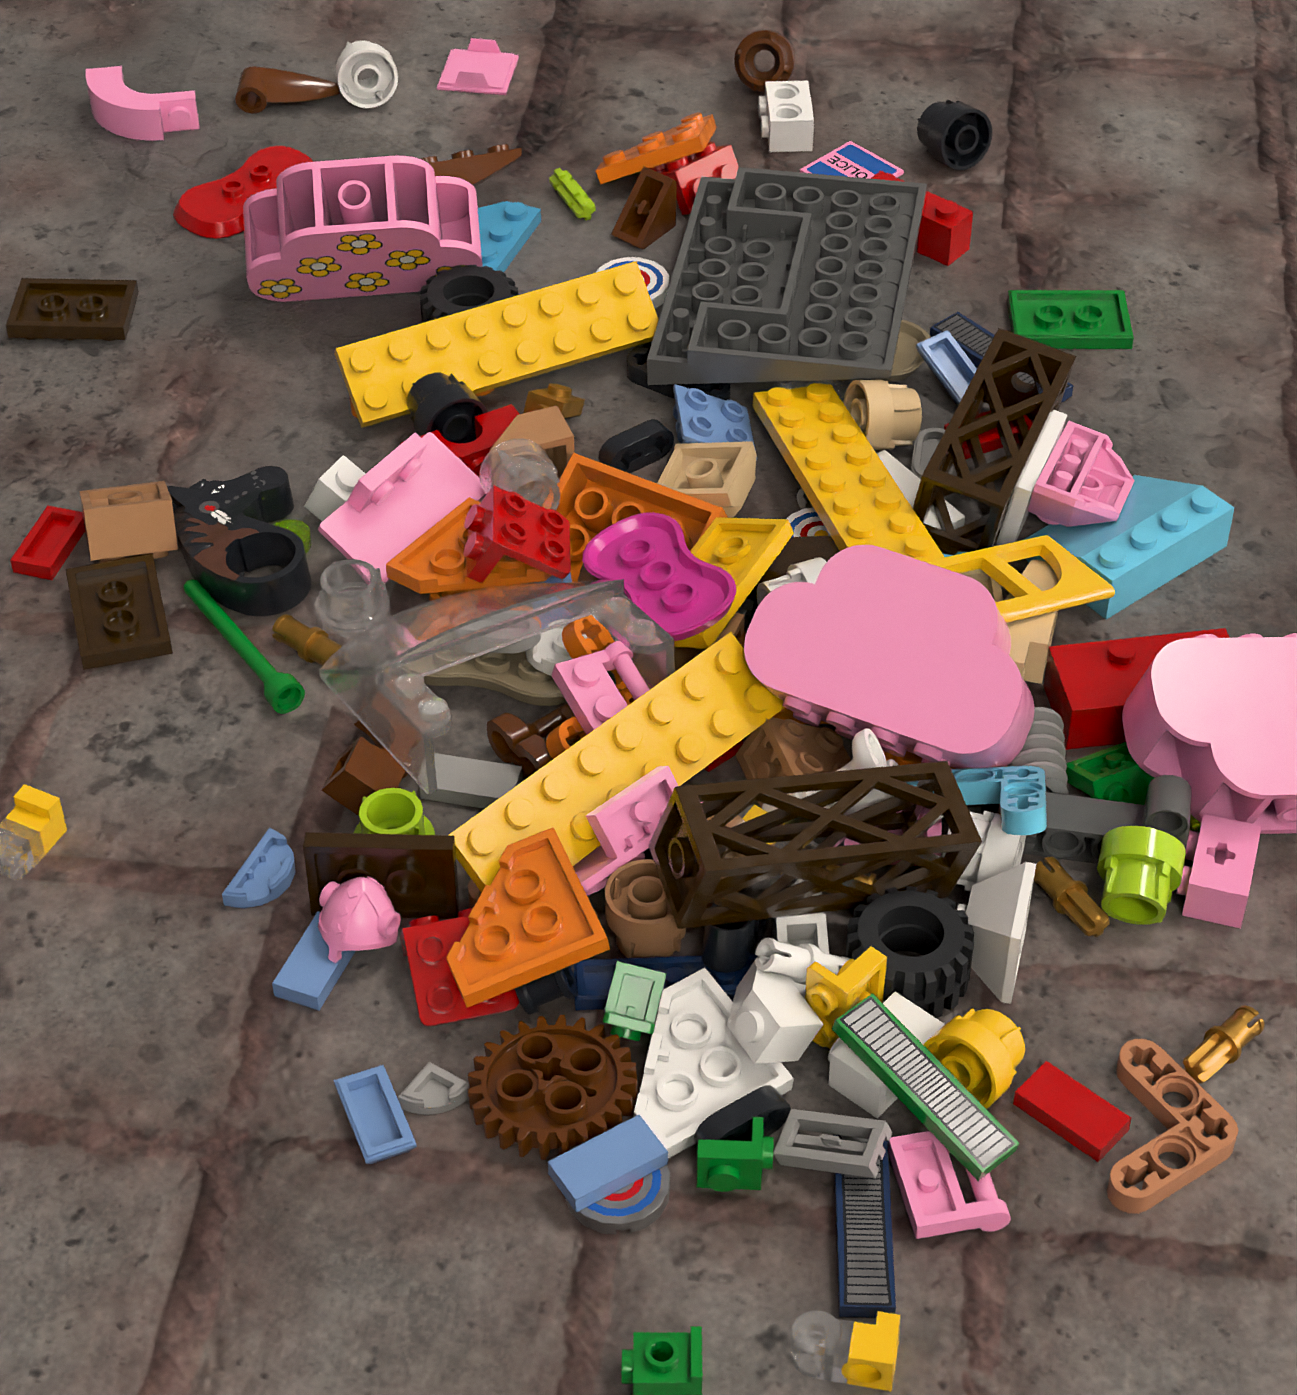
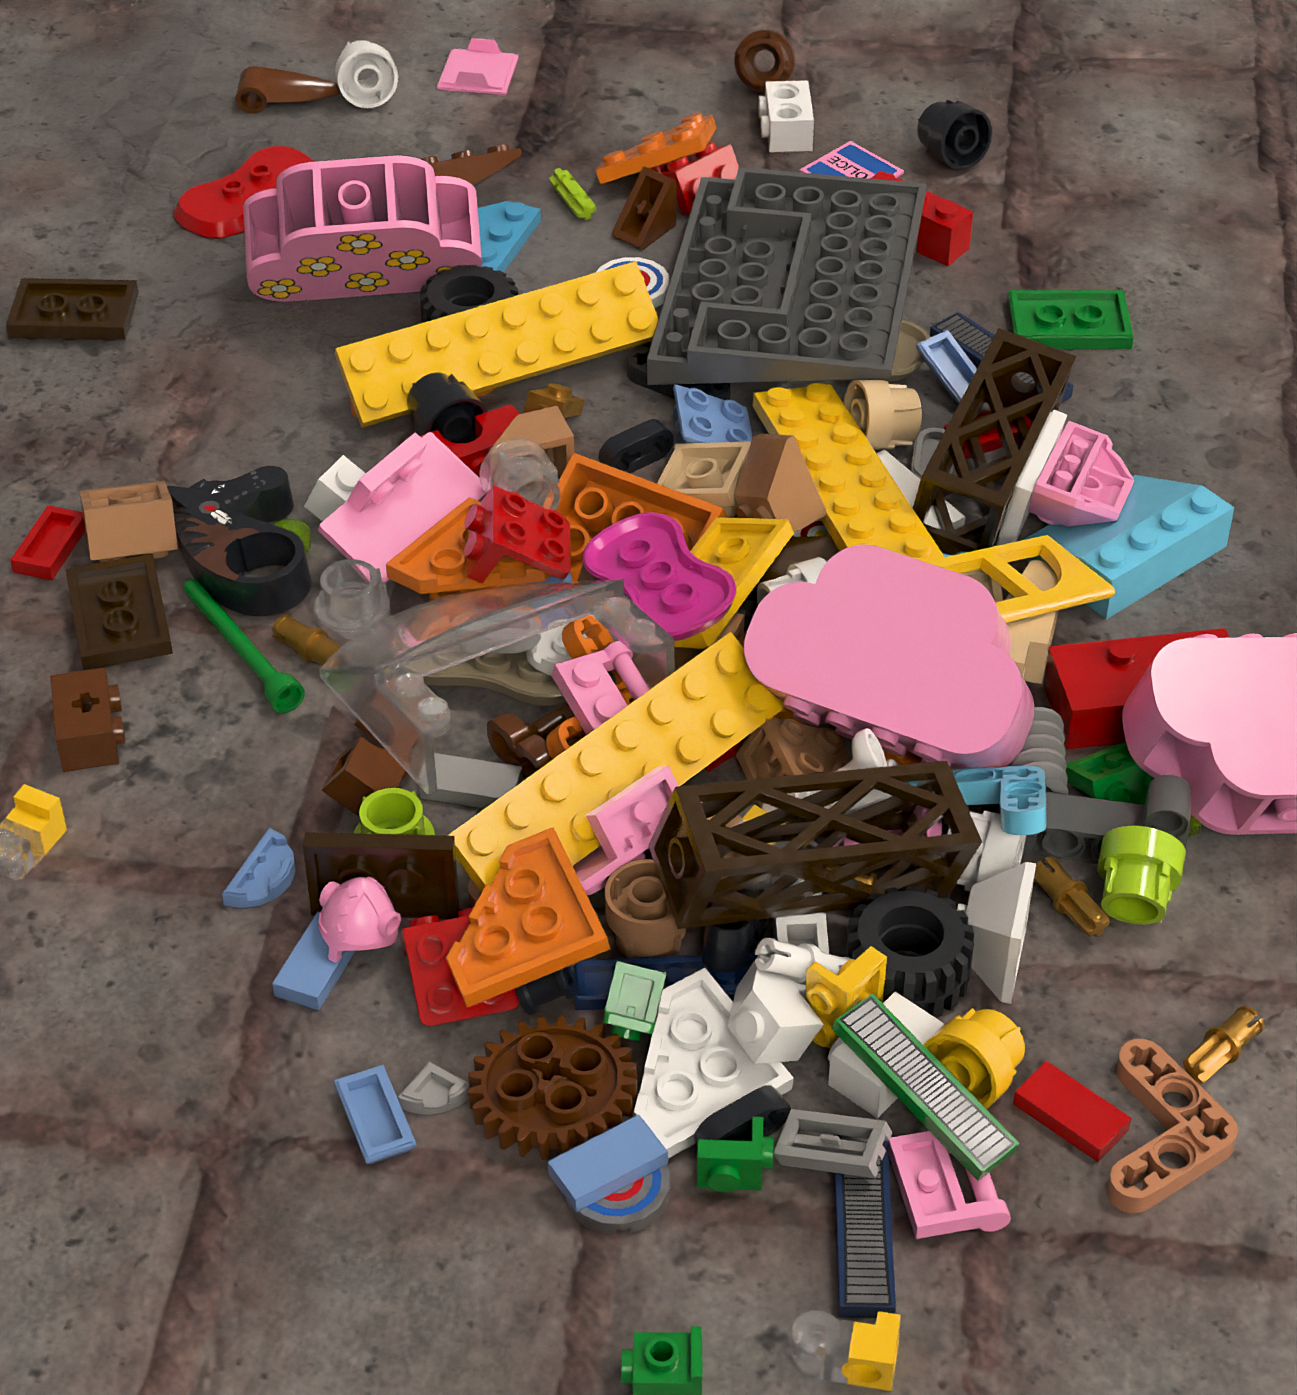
(85, 719): none -> reddish brown brick
(137, 113): bright pink arch -> none
(777, 483): none -> medium nougat slope
(1221, 870): bright pink brick -> none

